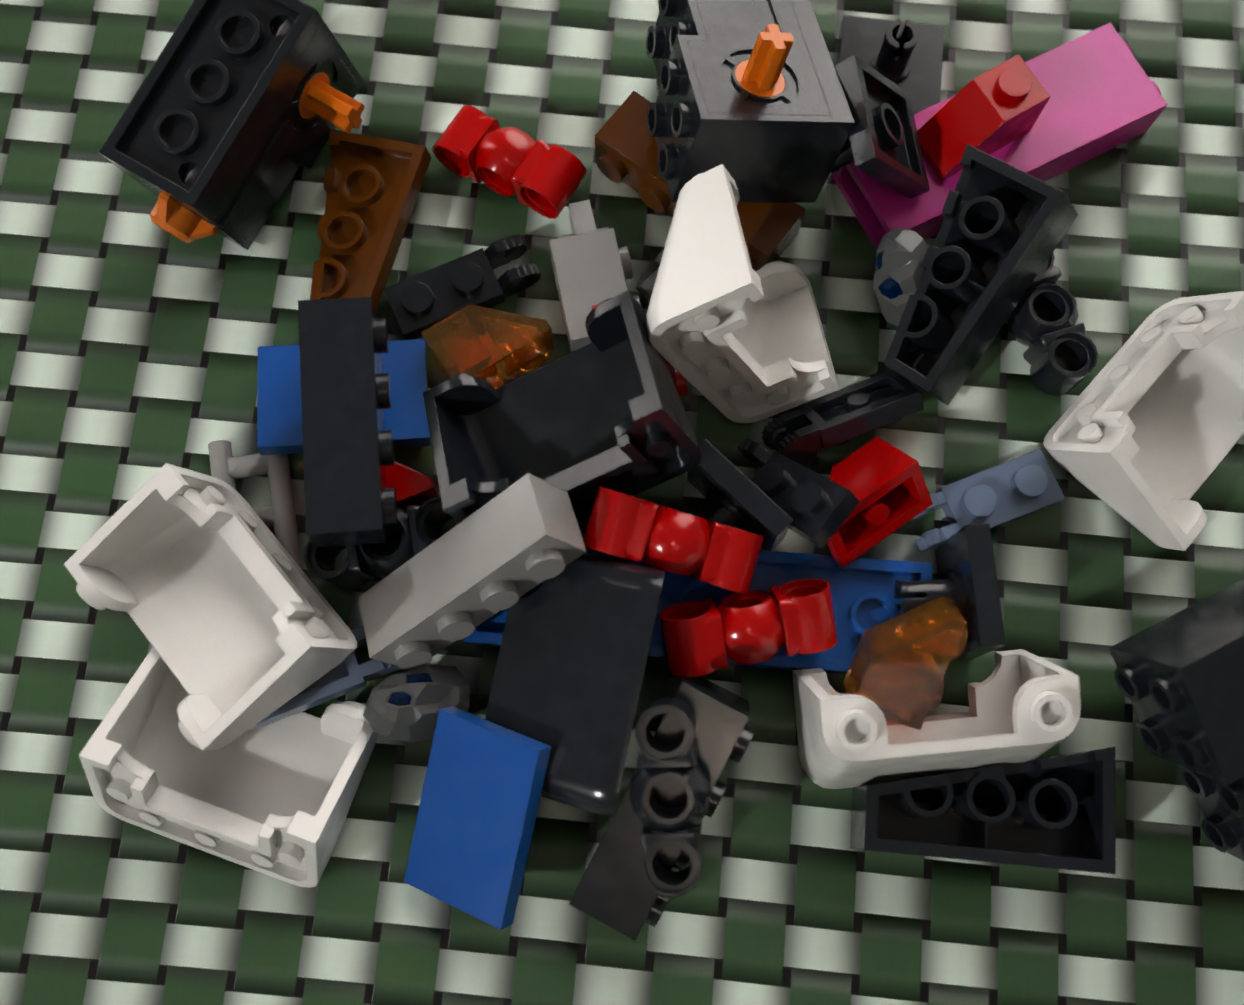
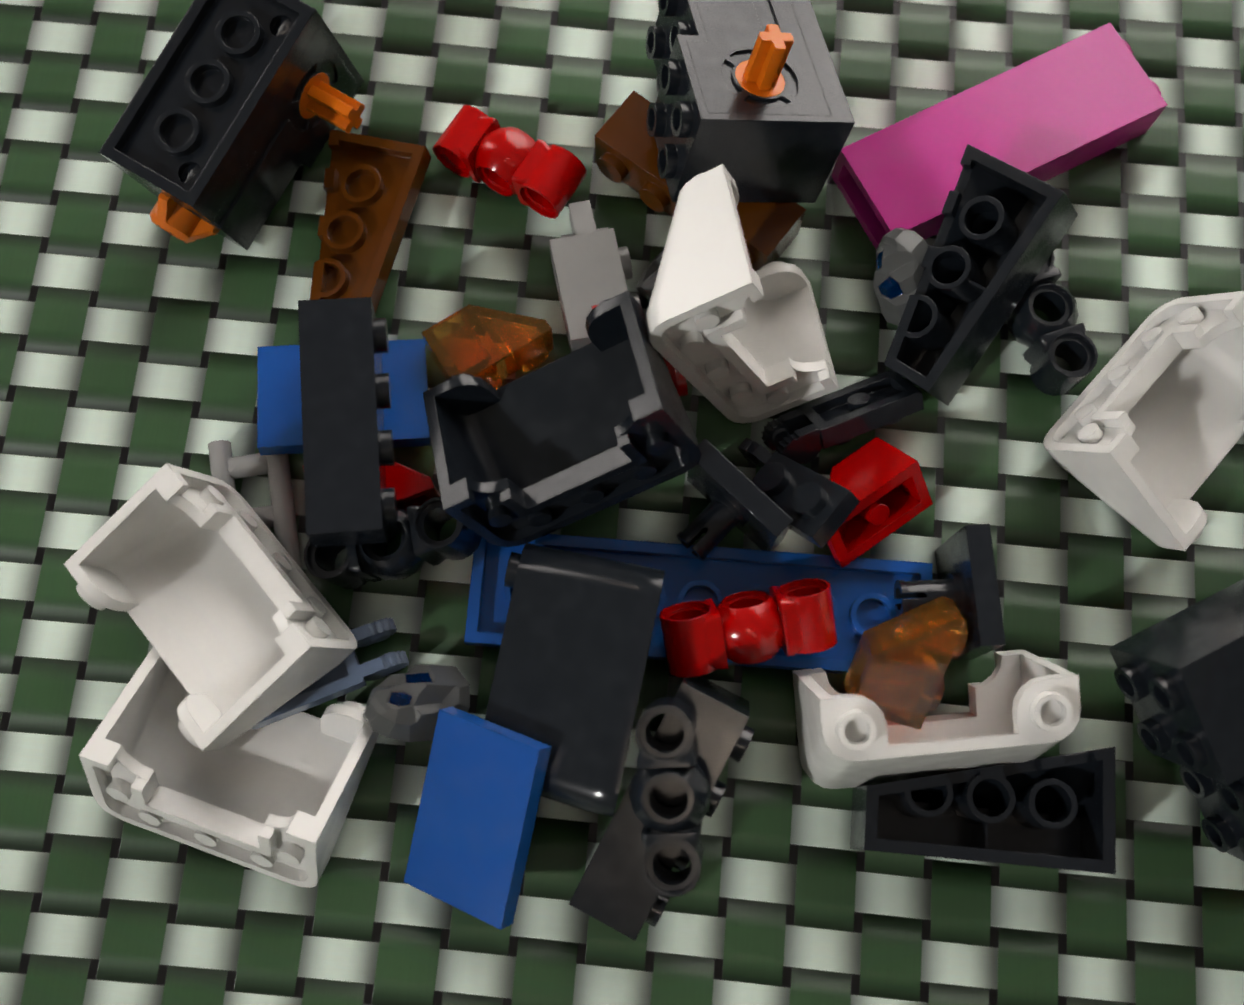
(460, 282): black hinge -> none
(471, 573): light grey brick -> none
(673, 540): red piece -> none
(884, 131): black tile -> none
(900, 51): black tile -> none
(983, 114): red slope -> none
(993, 497): sand blue hinge -> none

